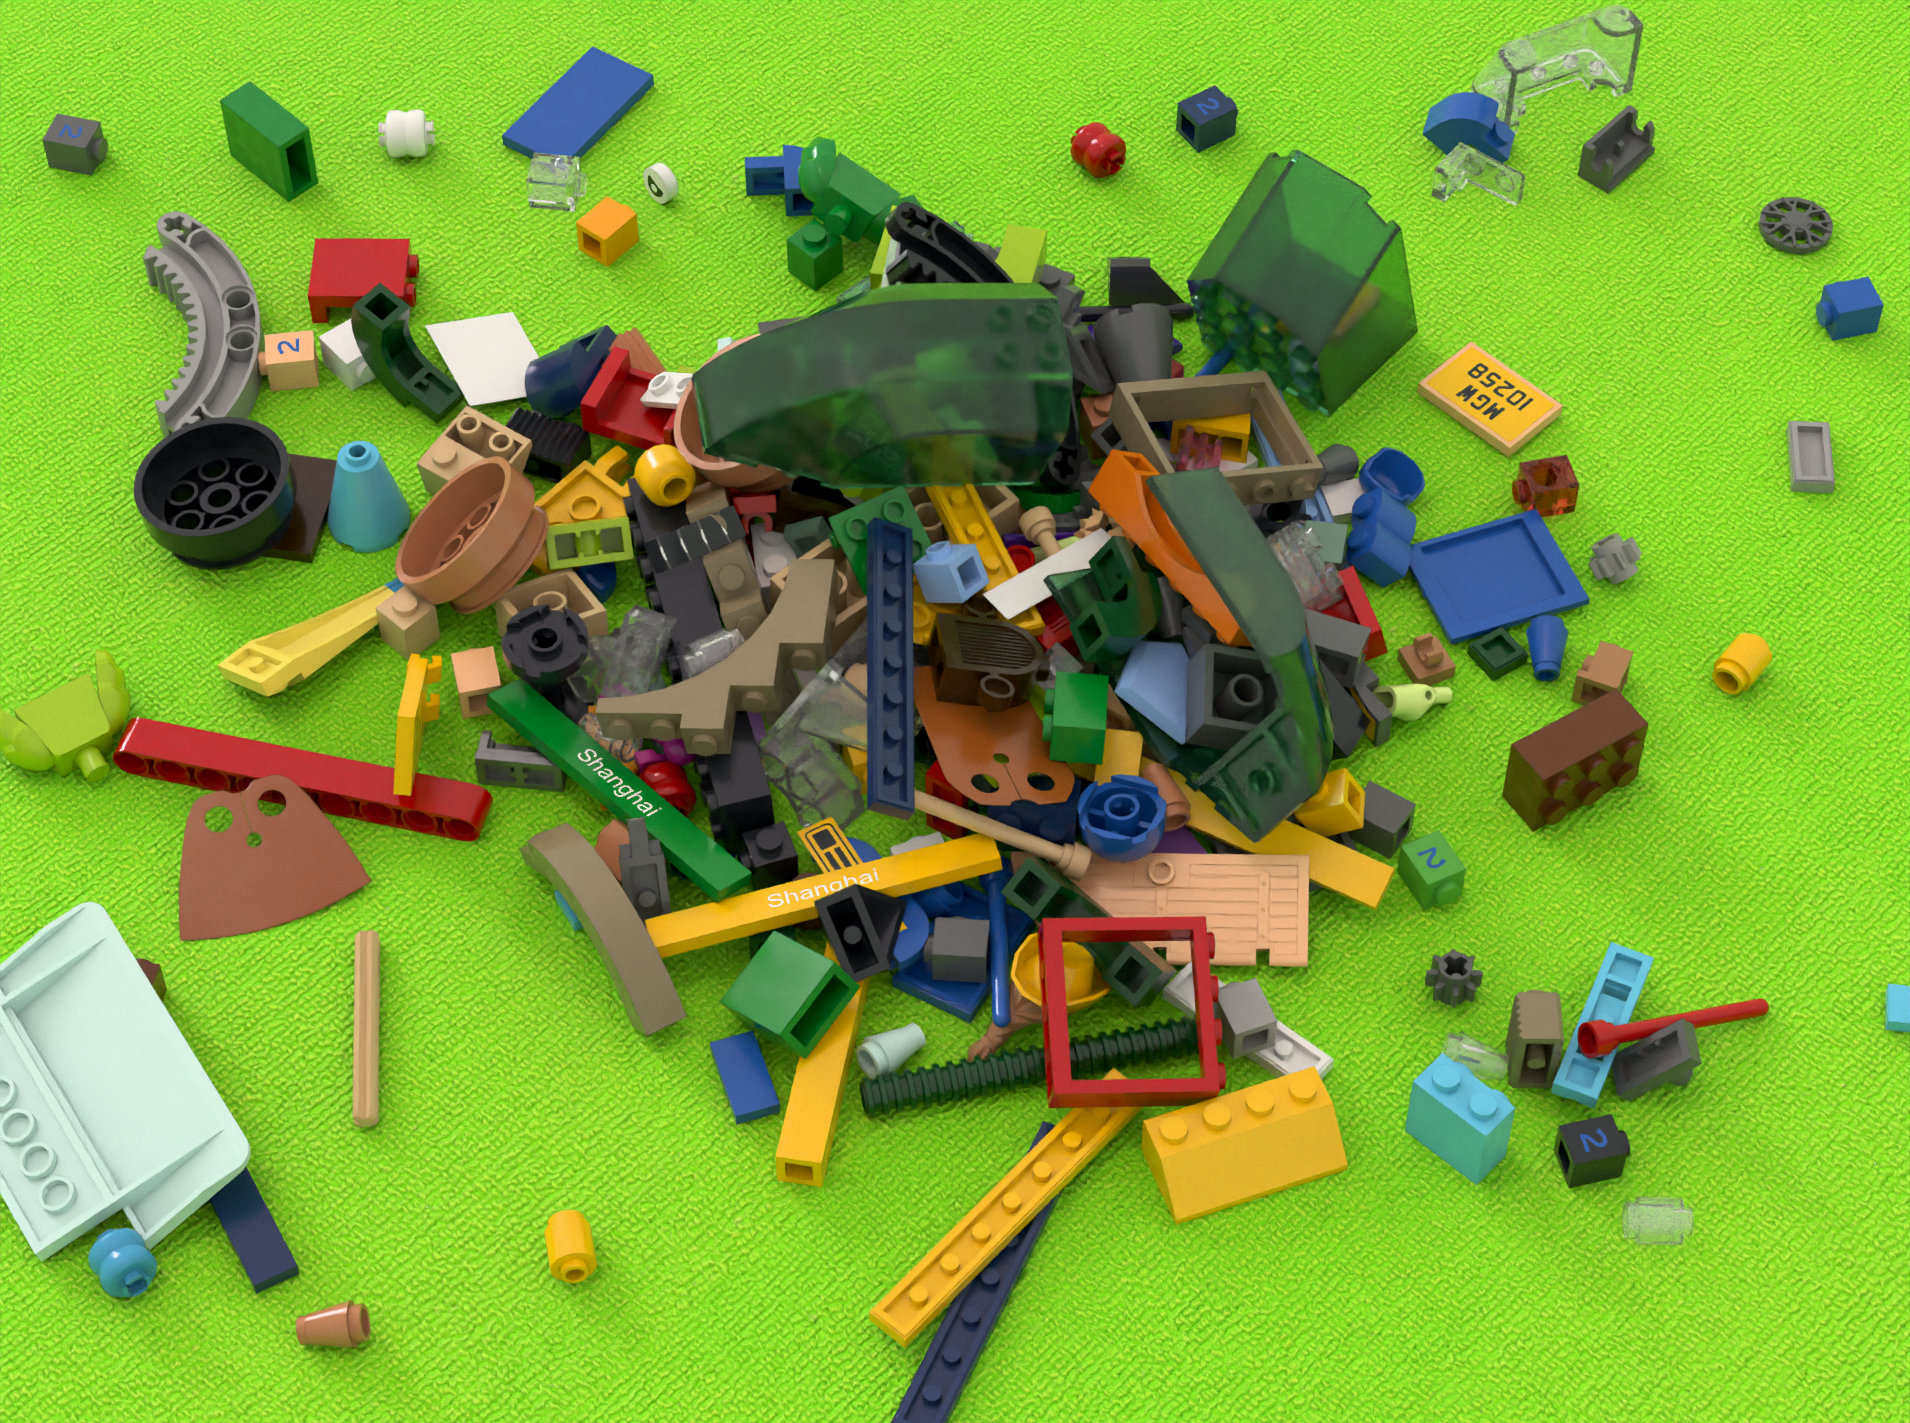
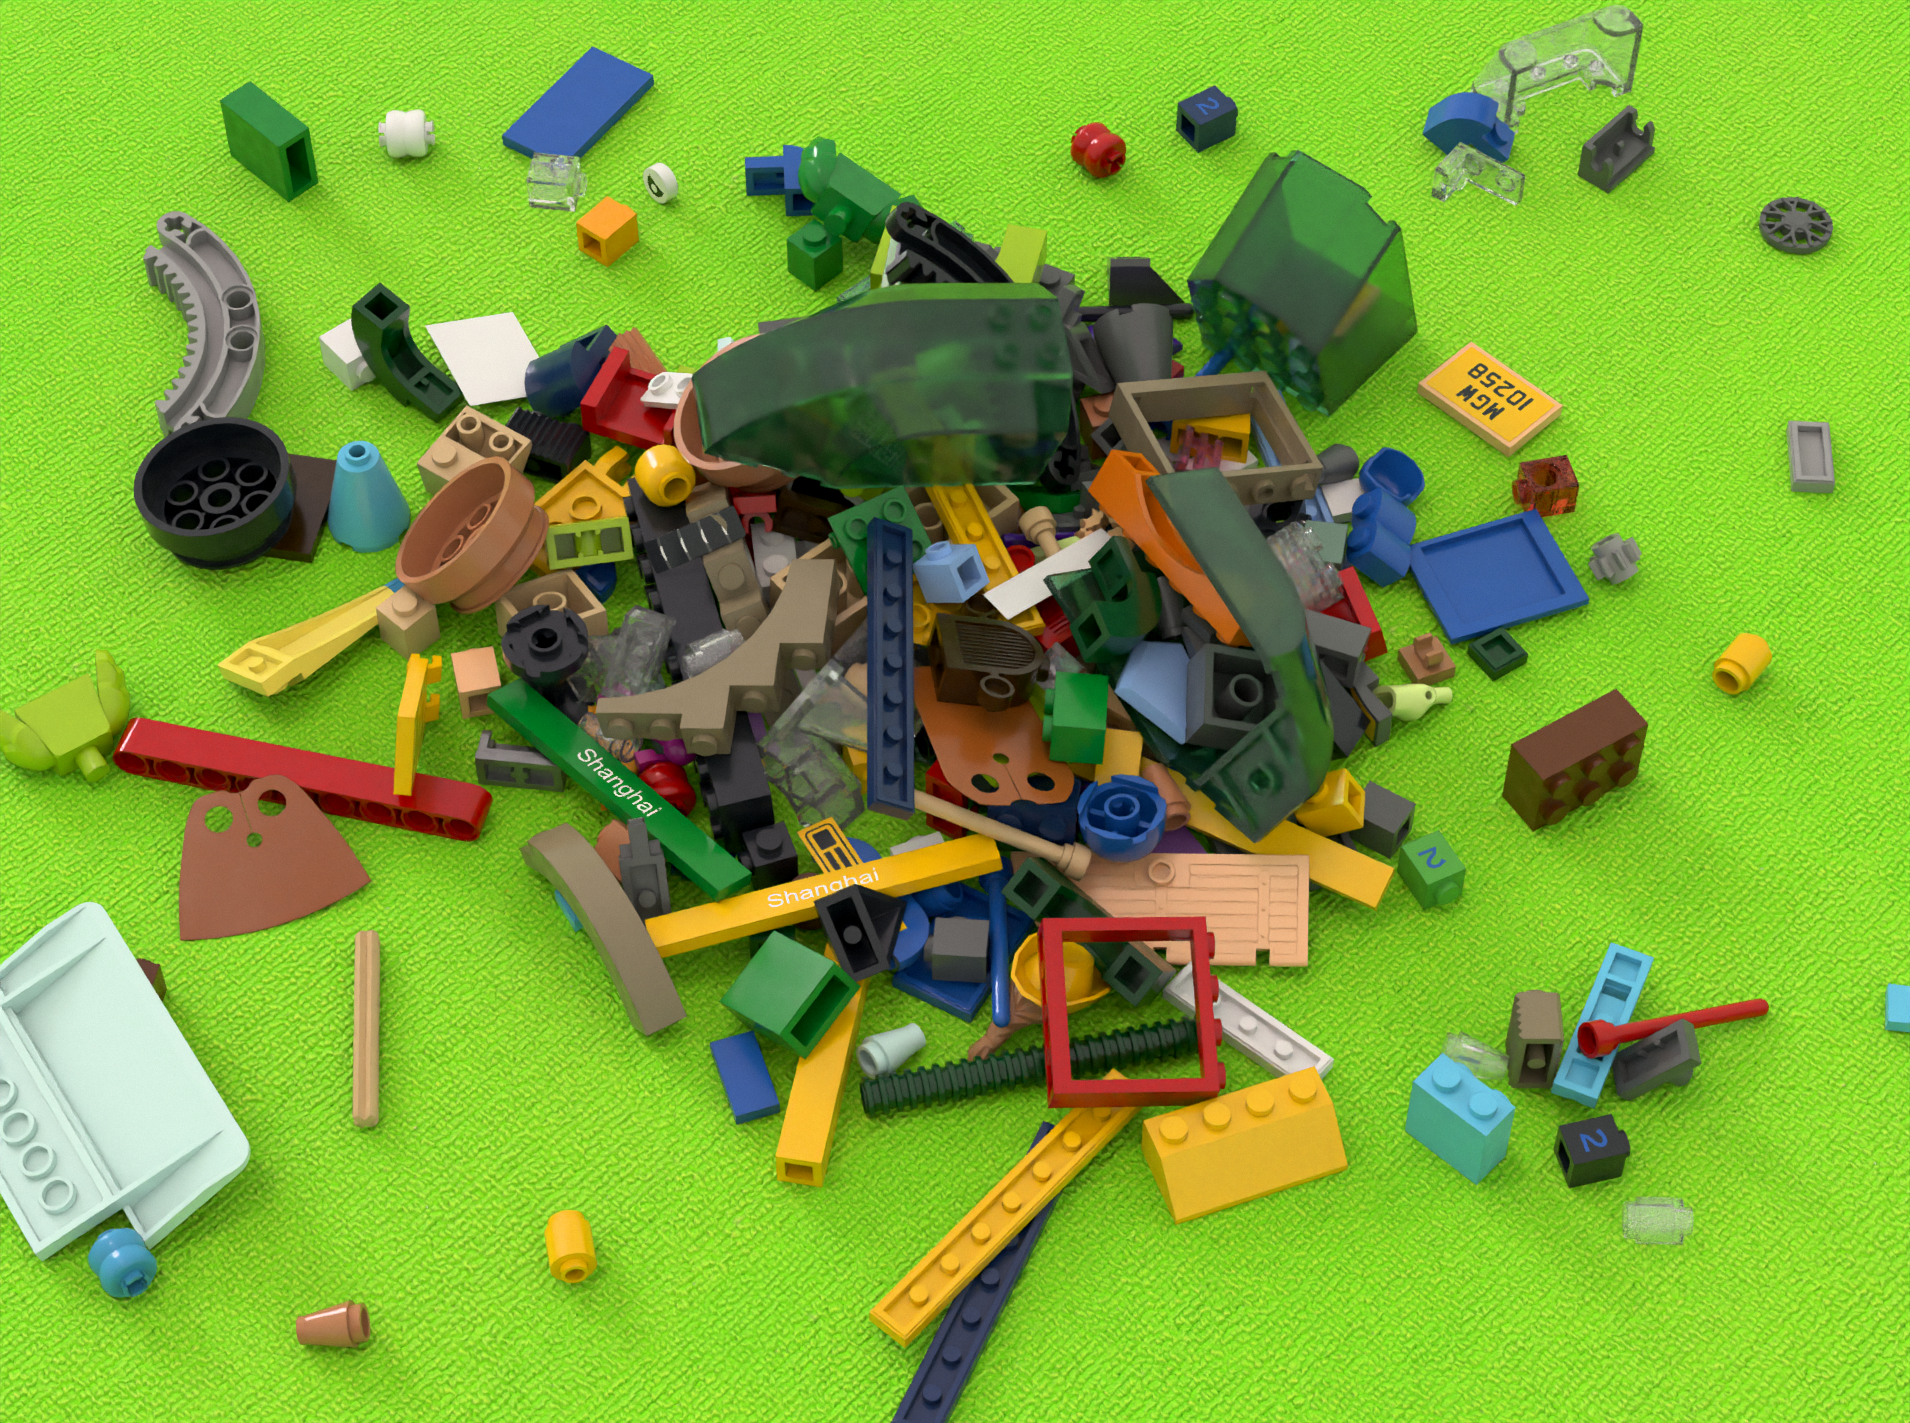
(75, 144): brick -> none
(253, 1233): dark blue tile -> none
(290, 361): light nougat brick -> none
(351, 267): red panel -> none
(806, 534): sand green tile -> none
(1245, 1018): light grey brick -> none
(1453, 978): dark grey gear -> none
(1546, 646): blue cone -> none
(1602, 673): medium nougat brick -> none
(1849, 308): blue brick -> none

